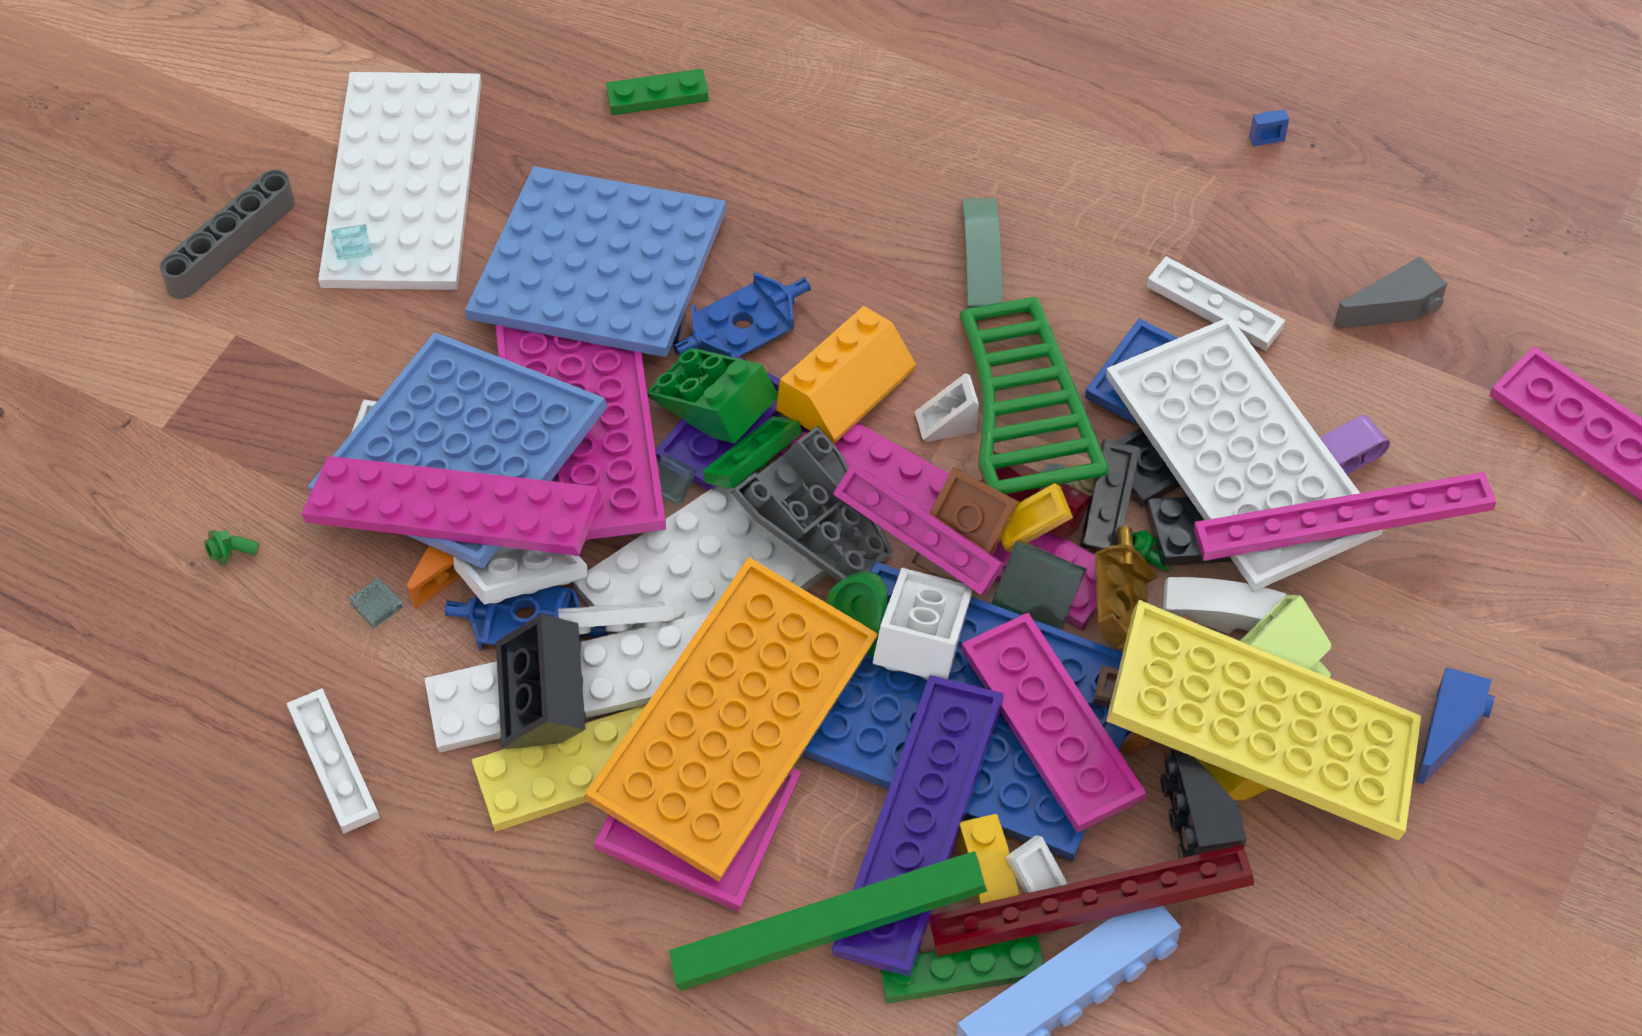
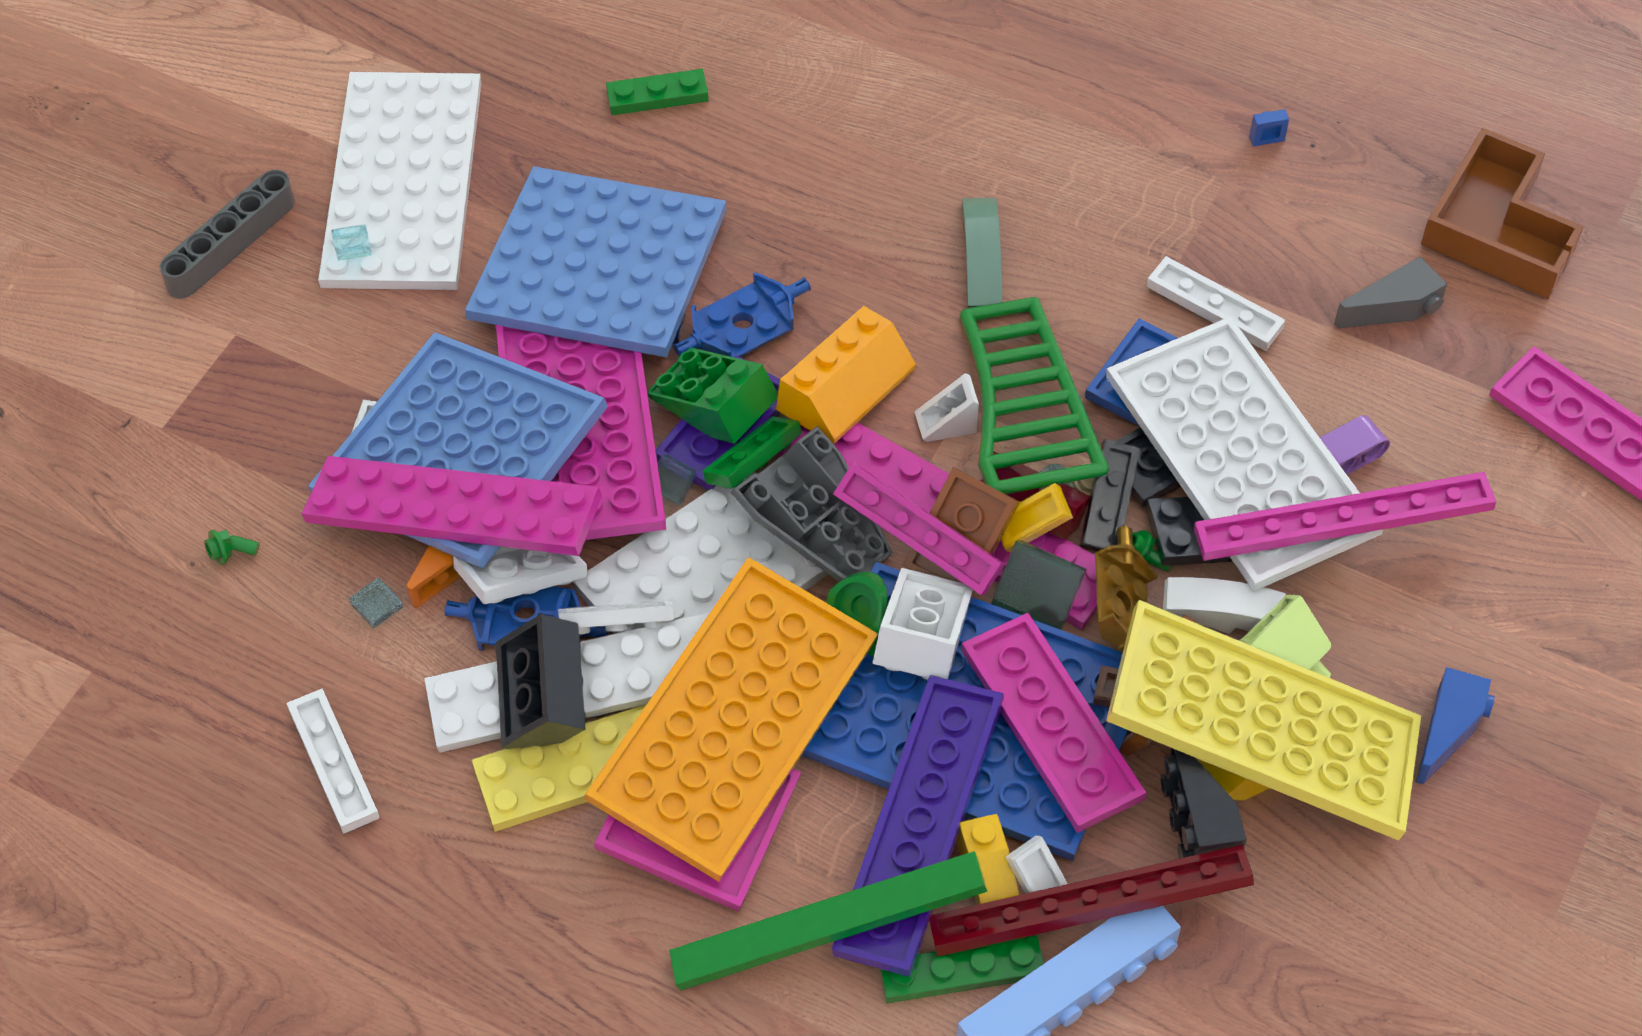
(1492, 227): none -> dark orange piece

